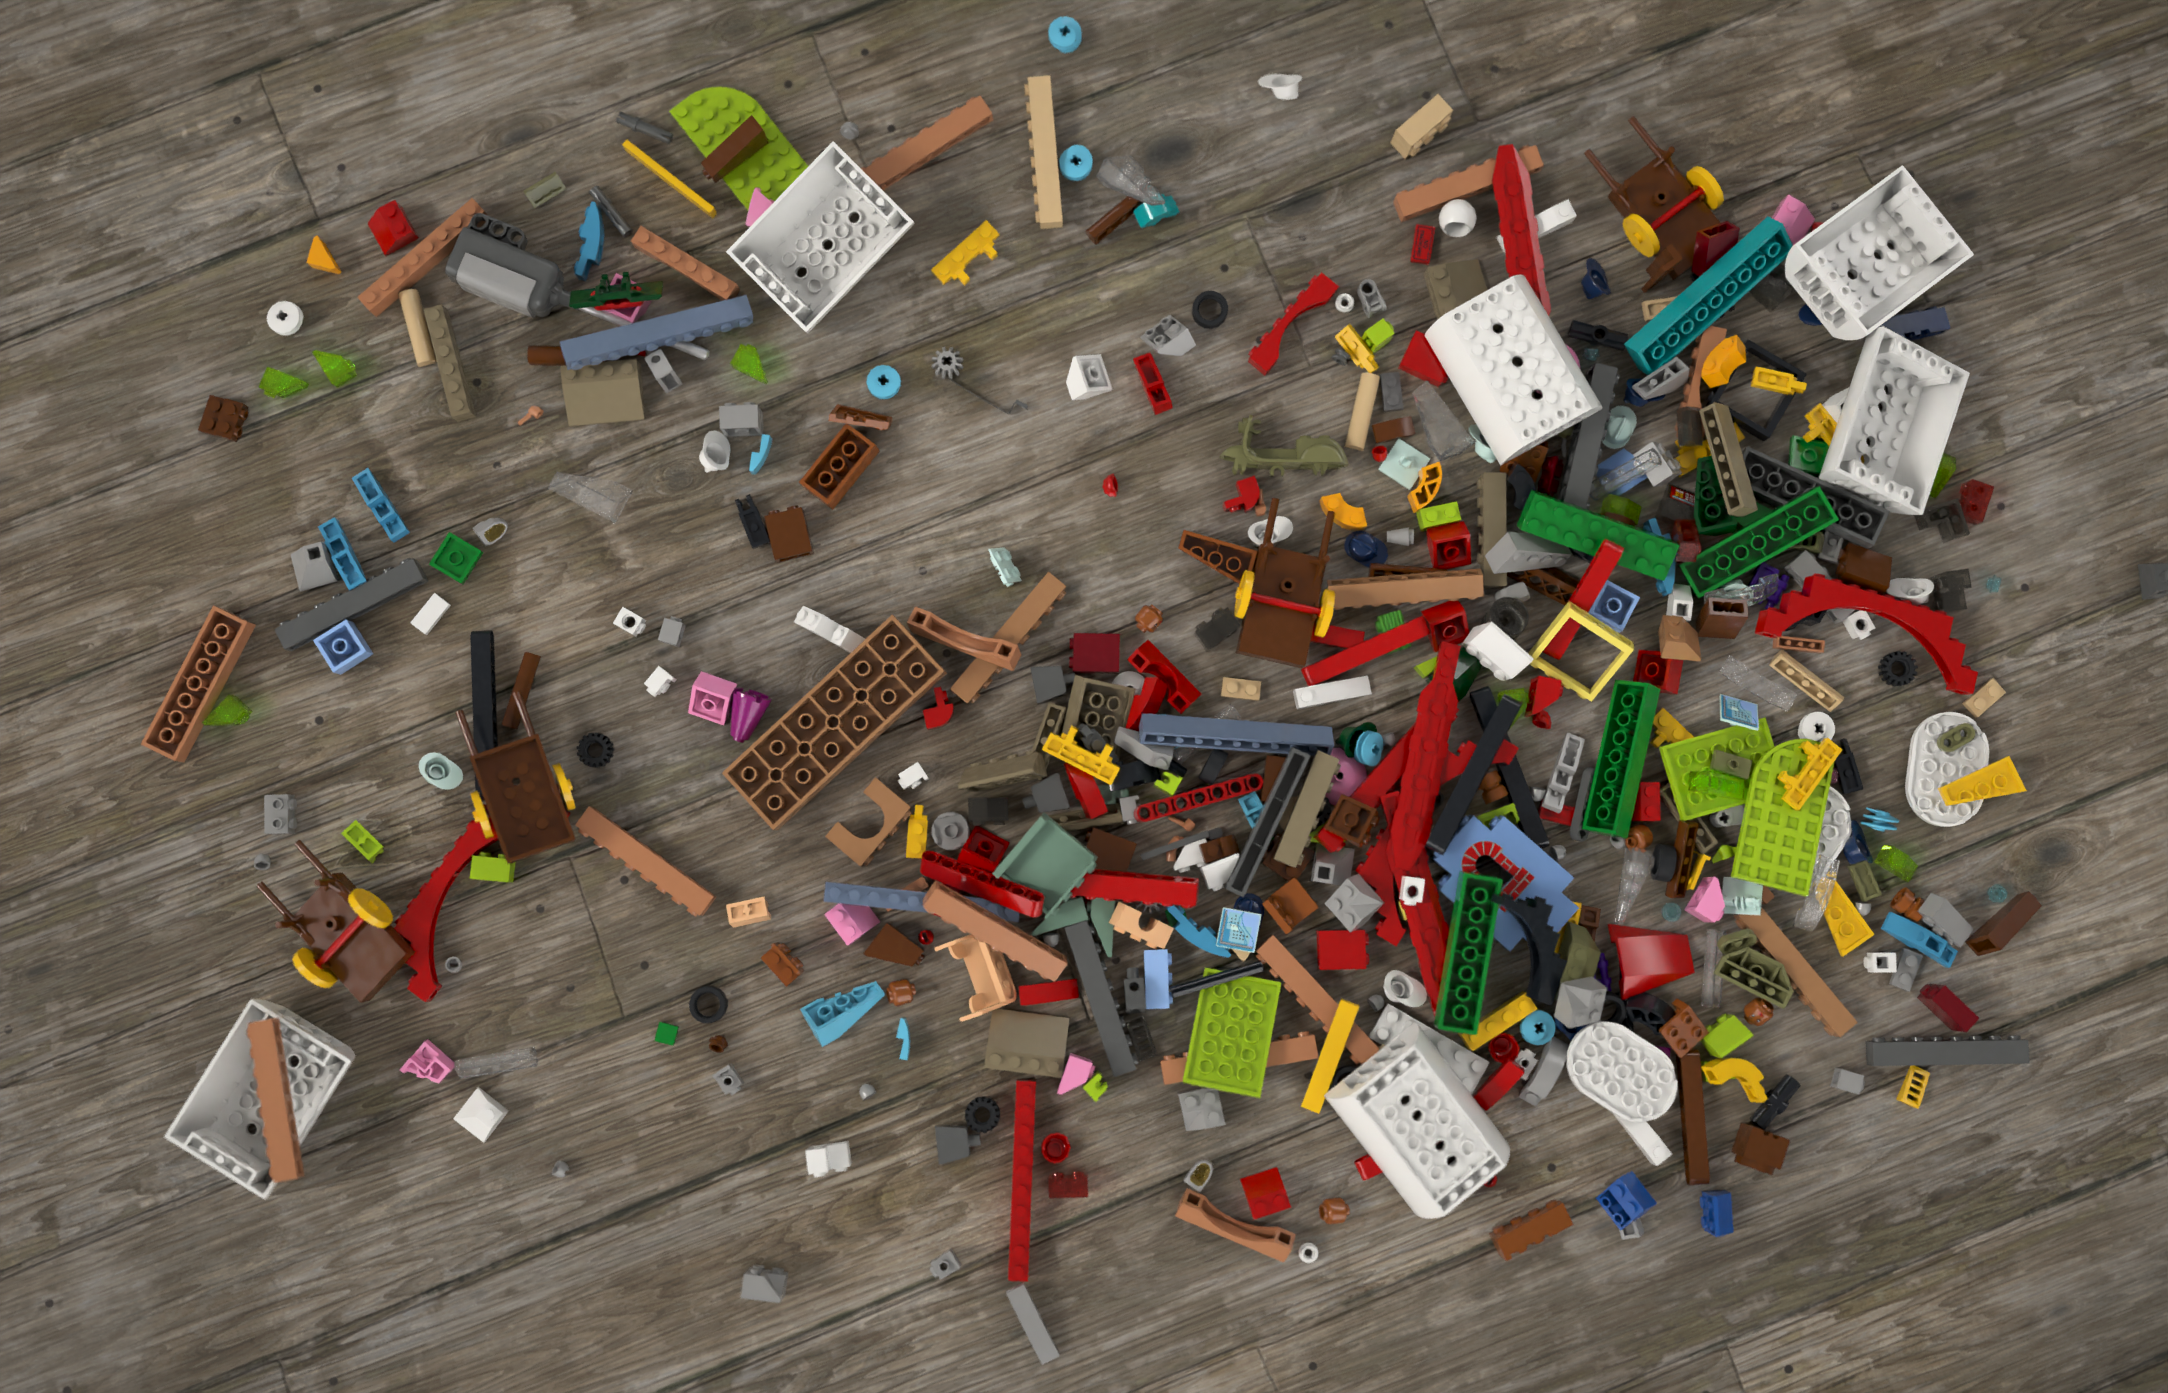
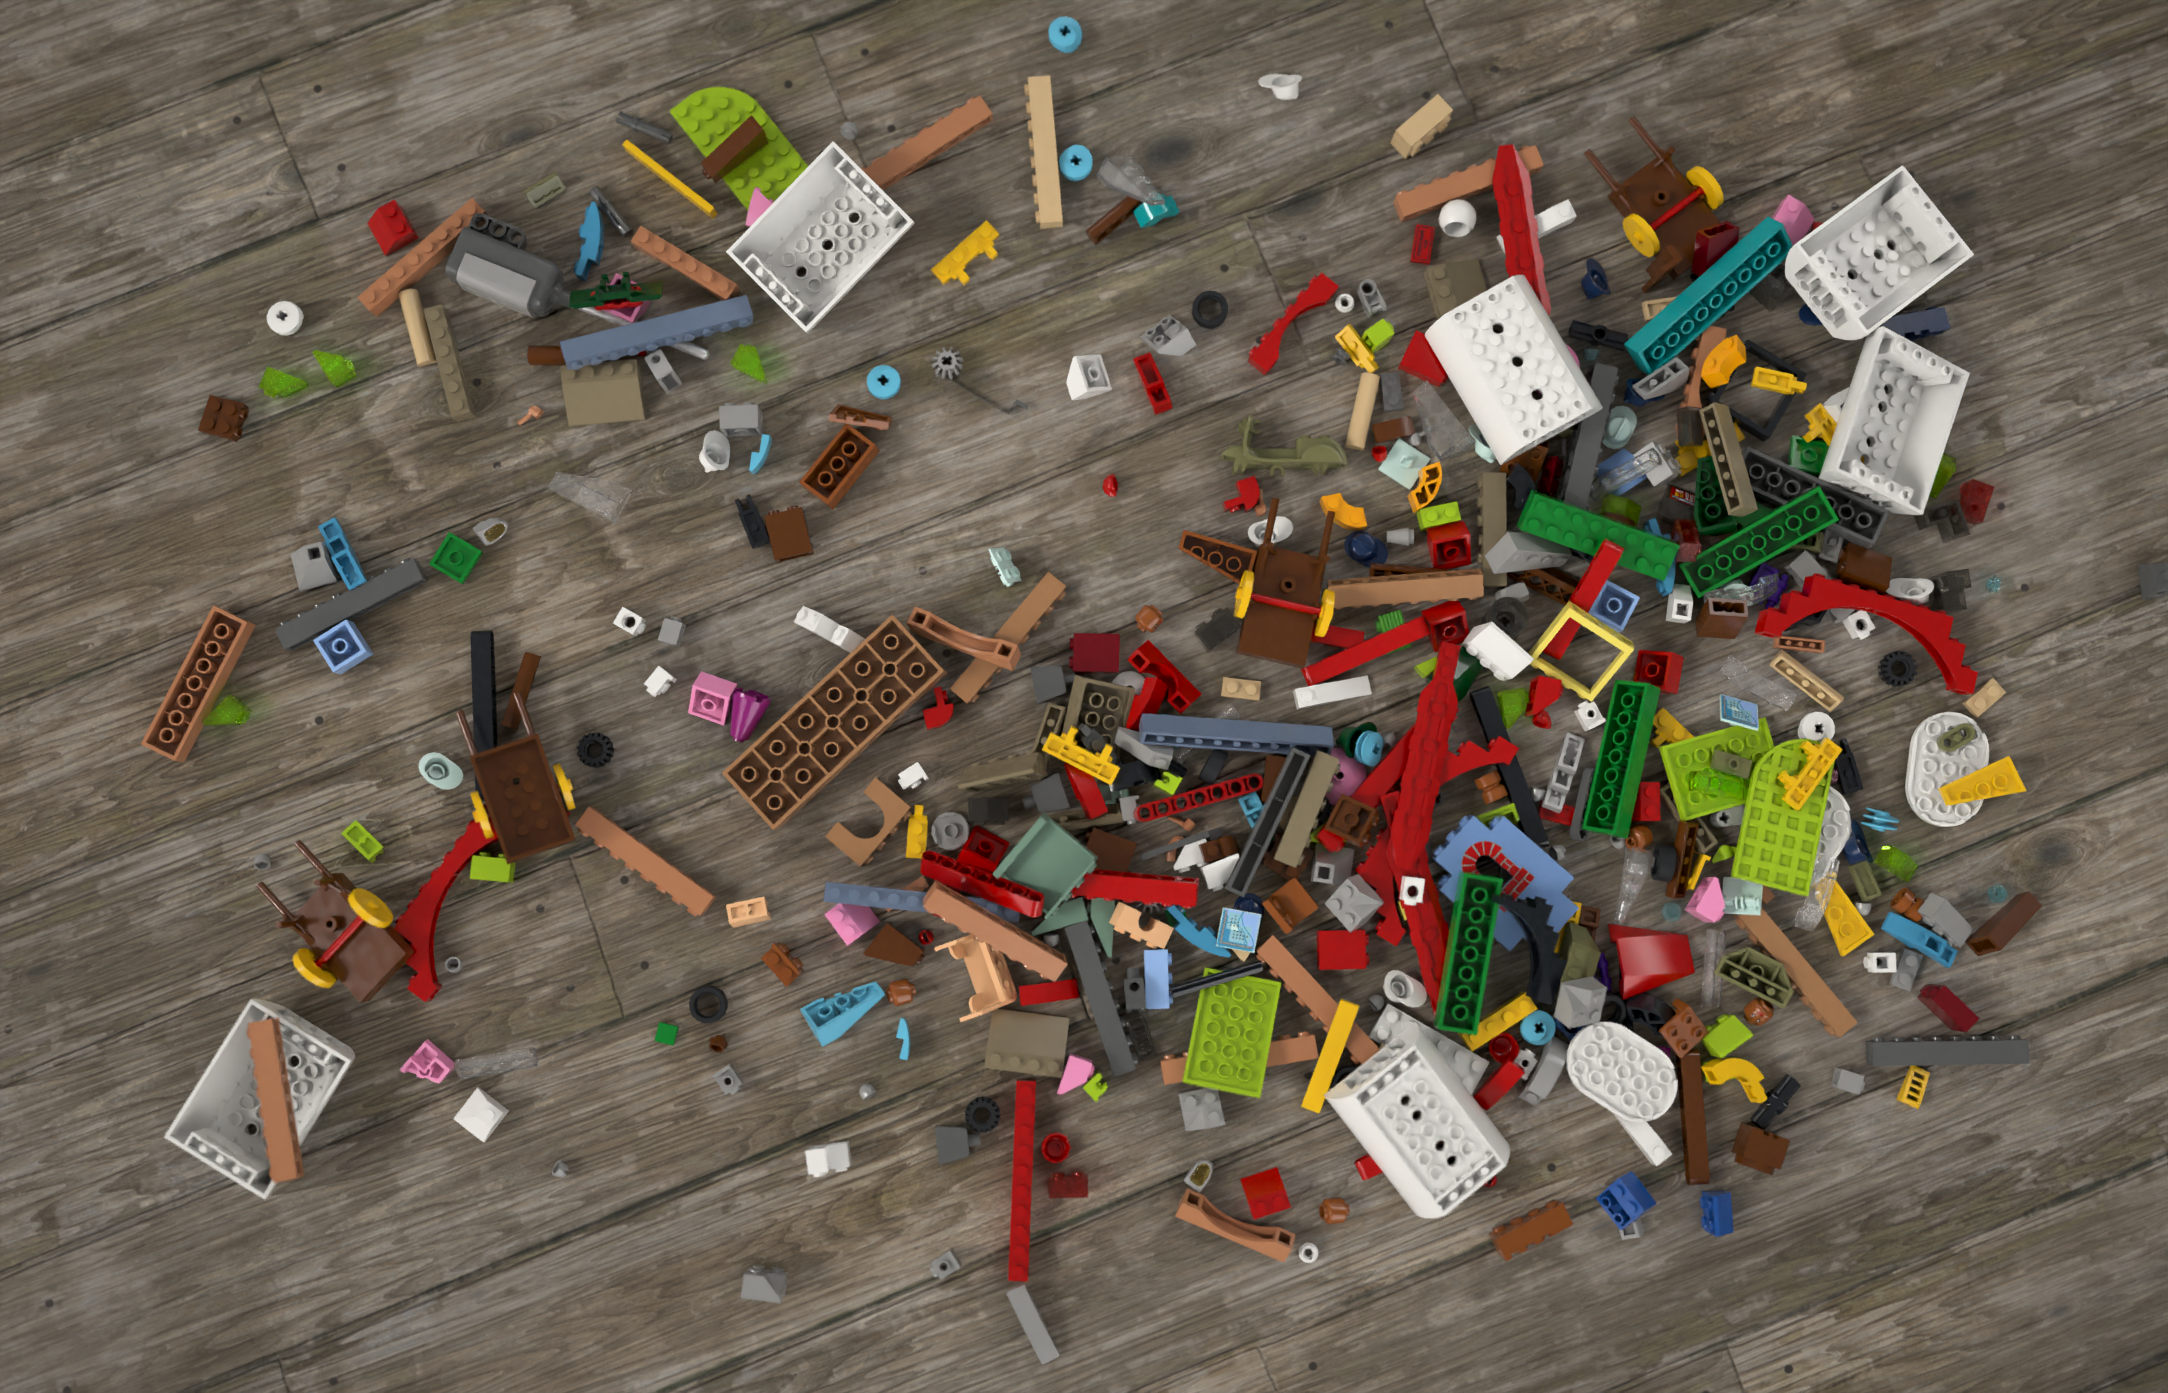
(280, 814): light grey brick -> none
(321, 258): light orange slope -> none
(380, 505): dark azure slope -> none
(430, 614): white tile -> none
(1415, 438): none -> light grey hand
(1473, 774): black beam -> none
(1586, 721): none -> white brick
(1678, 639): medium nougat slope -> none
(1736, 941): olive plate -> none

